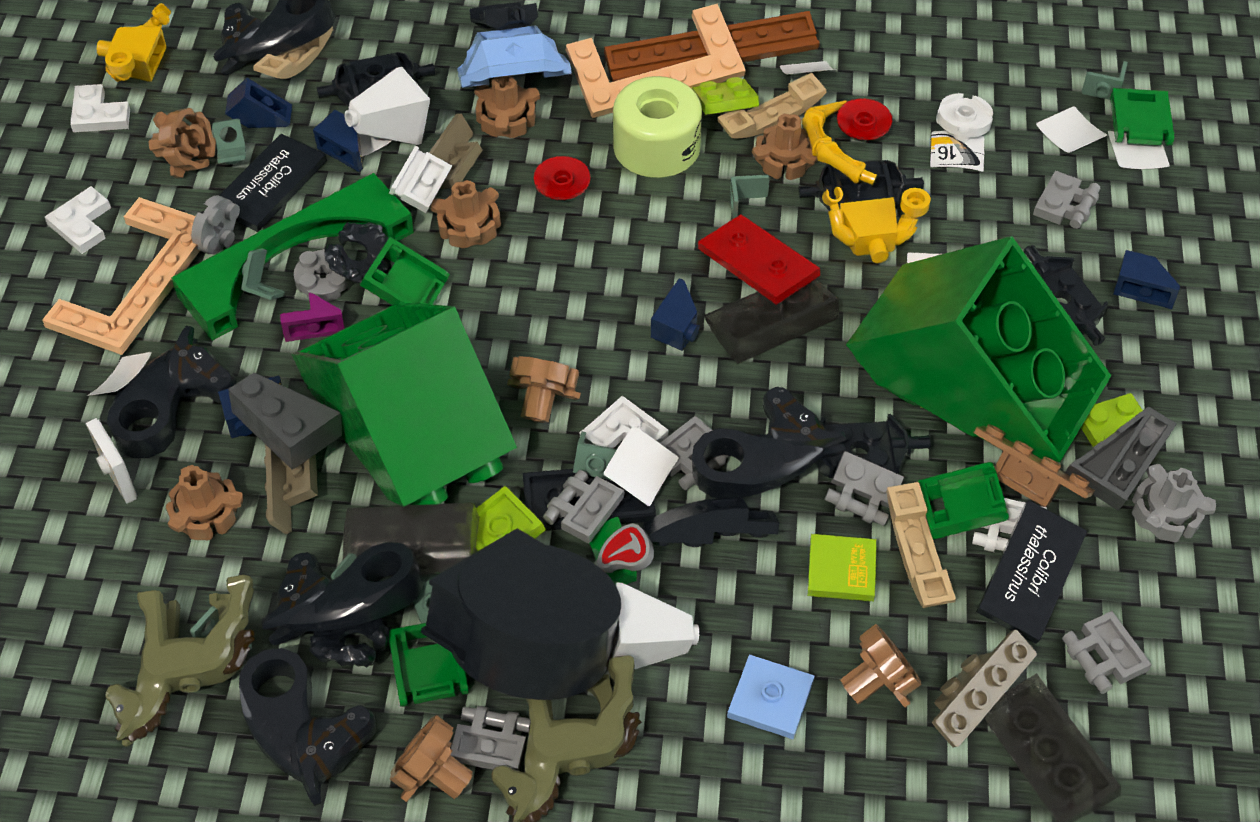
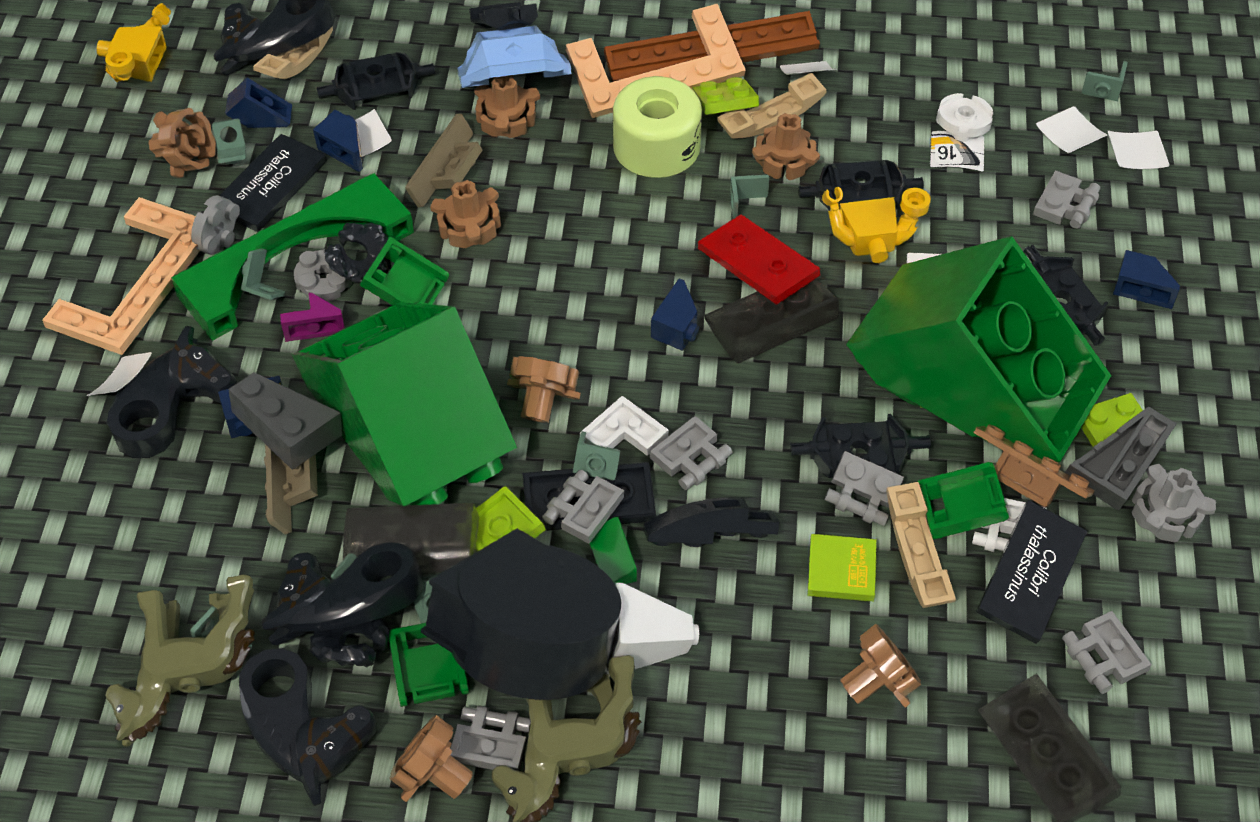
(75, 219): white plate -> none
(92, 114): white plate -> none
(111, 461): white plate -> none
(202, 498): medium nougat piece -> none
(391, 109): white slope -> none
(420, 179): white plate -> none
(561, 178): red dish -> none
(626, 549): piece -> none
(640, 465): white sticker -> none
(767, 460): black animal -> none
(770, 696): light blue plate -> none
(829, 151): yellow animal -> none
(864, 119): red dish -> none
(980, 686): dark tan bracket -> none
(1143, 115): green container -> none

